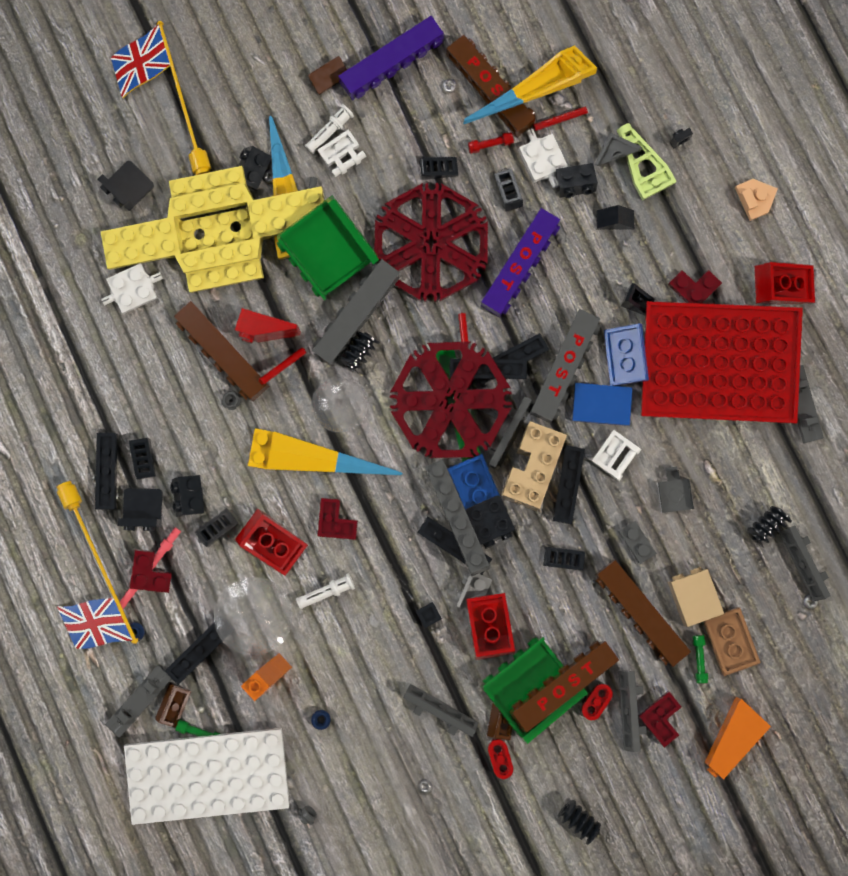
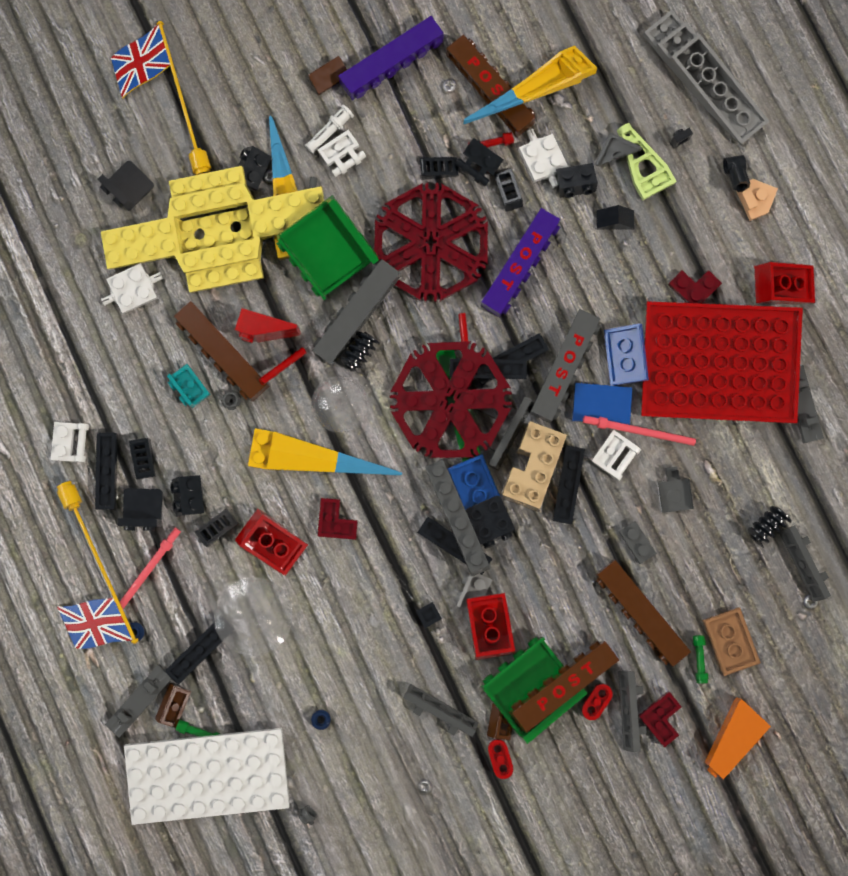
(64, 439): none -> white plate
(144, 577): dark red plate -> none
(188, 385): none -> teal bracket
(266, 677): orange slope -> none
(334, 588): white pin -> none
(483, 157): none -> black plate
(560, 118): red bar -> none
(580, 564): black slope -> none
(580, 820): black piece -> none
(604, 423): none -> coral bar
(636, 299): black slope -> none
(695, 597): tan brick -> none
(705, 76): none -> light grey slope
(736, 169): none -> black piece

